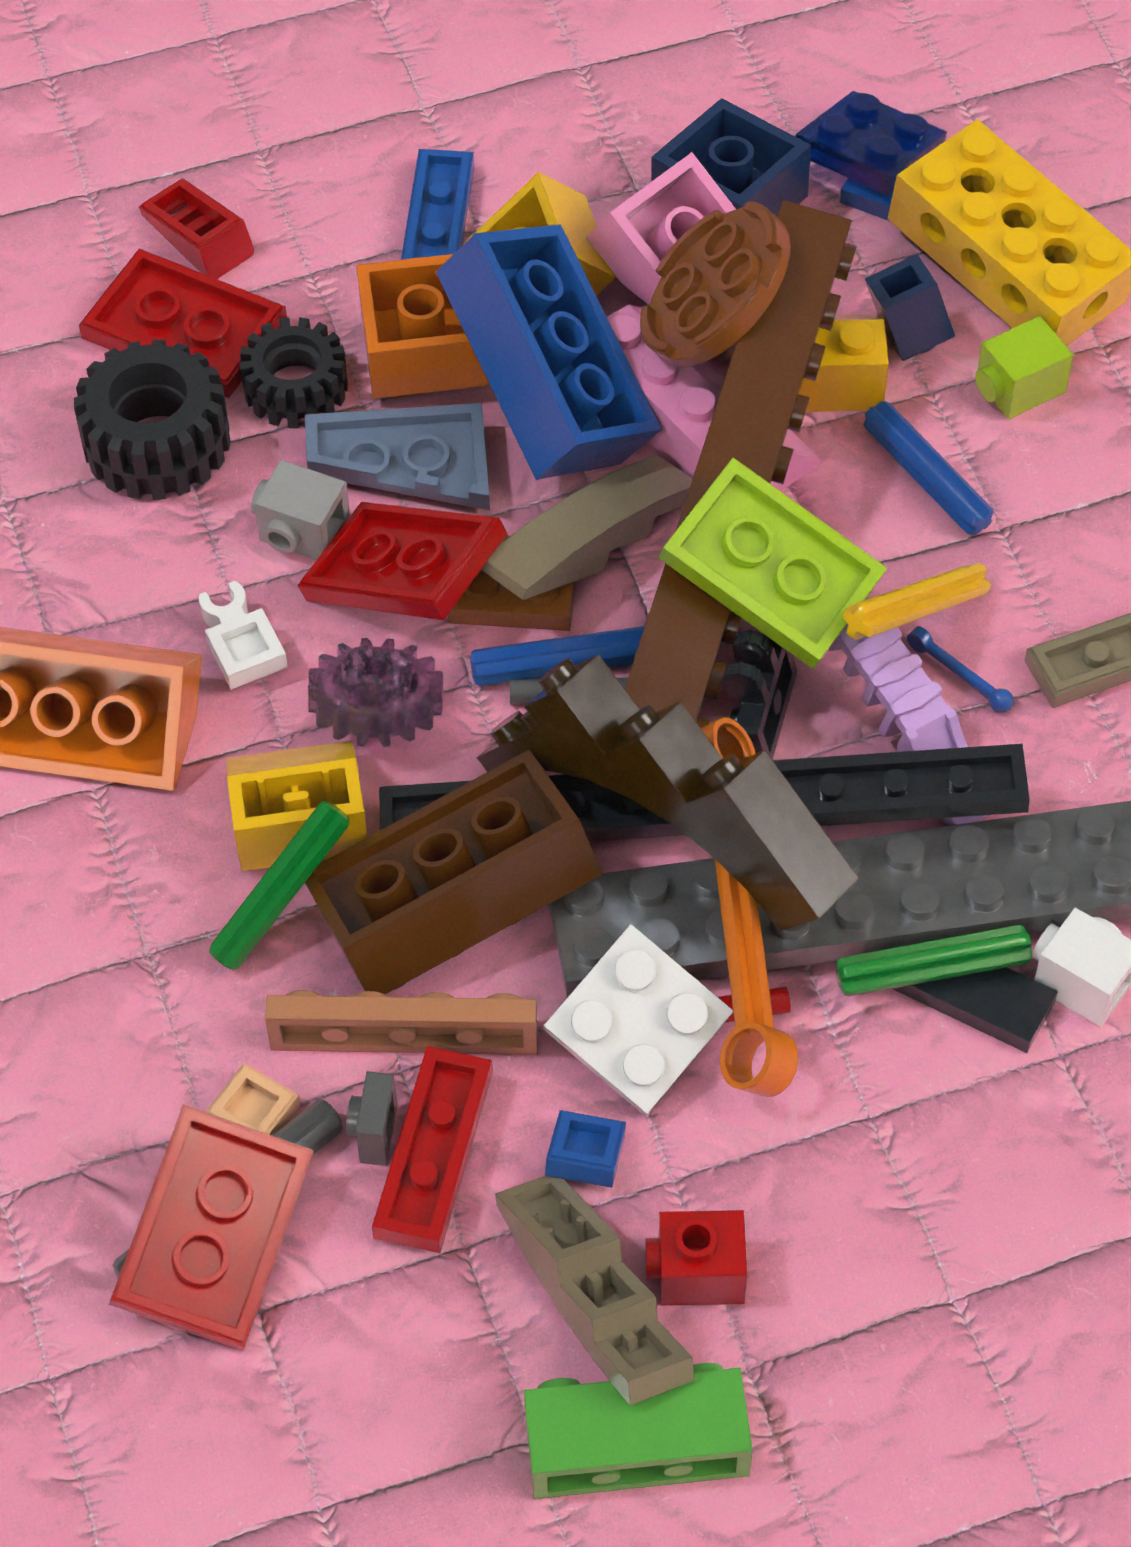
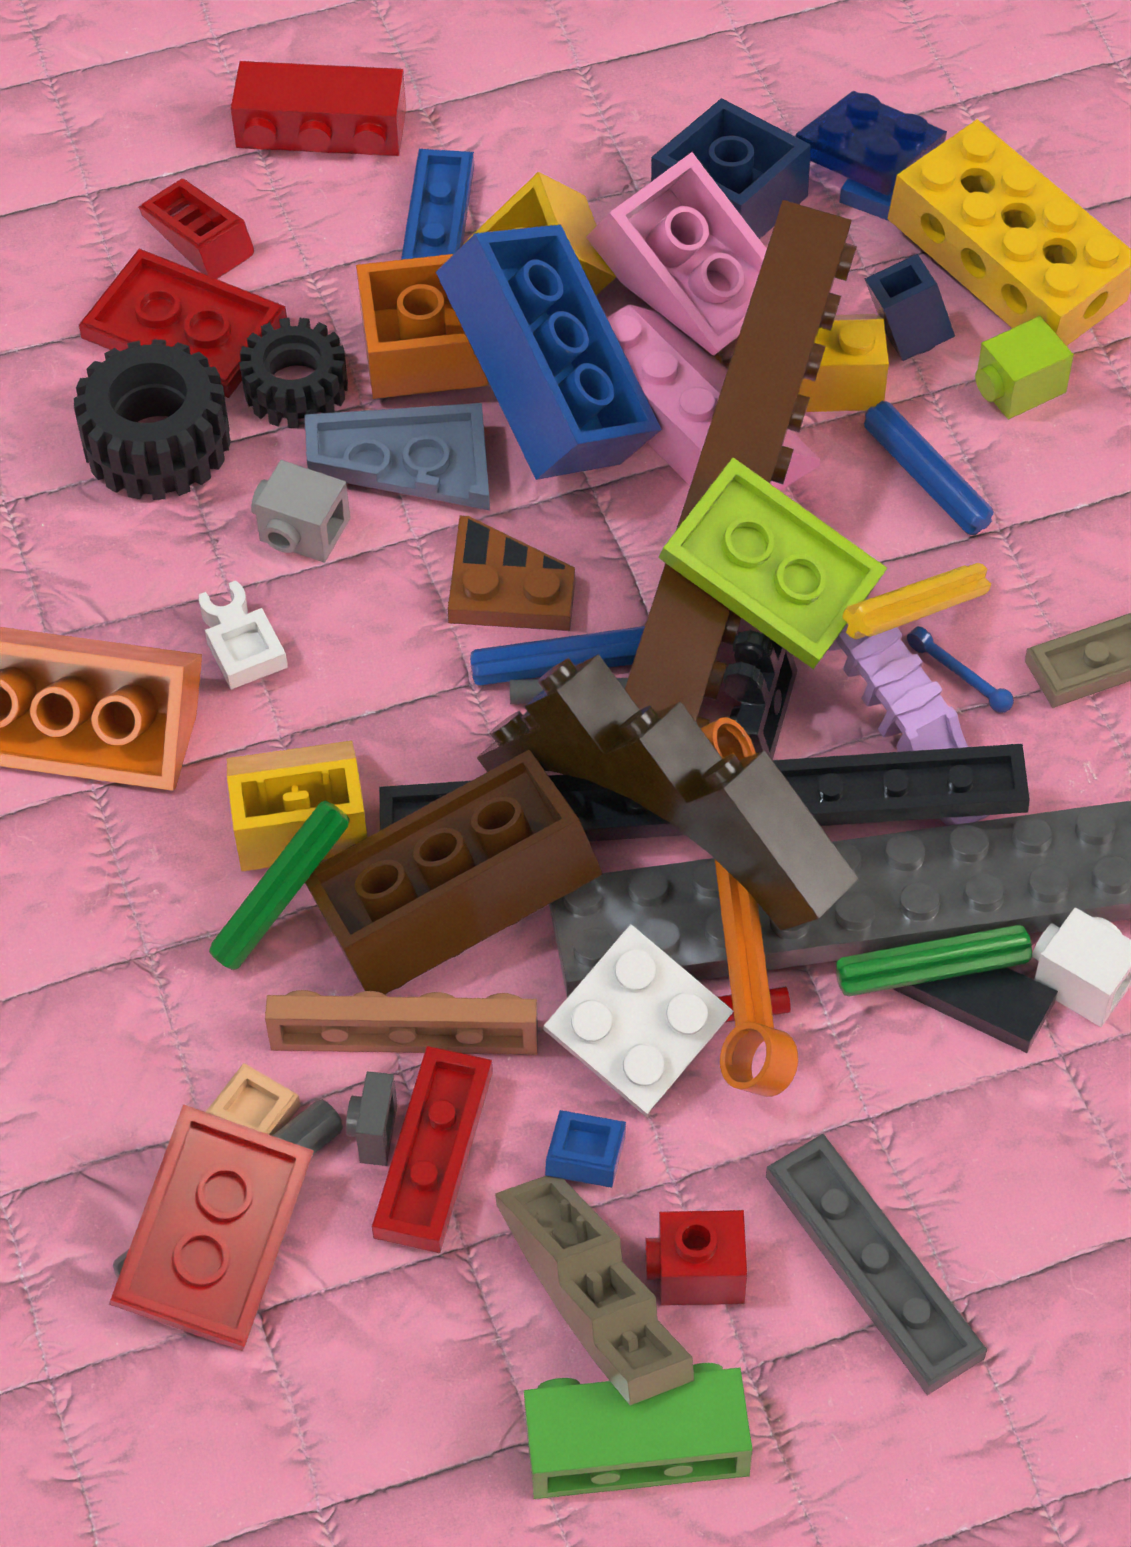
(319, 108): none -> red brick
(375, 692): clear purple gear -> none
(402, 560): red tile -> none
(582, 529): dark tan slope -> none
(716, 284): dark orange tile -> none
(876, 1264): none -> dark grey tile

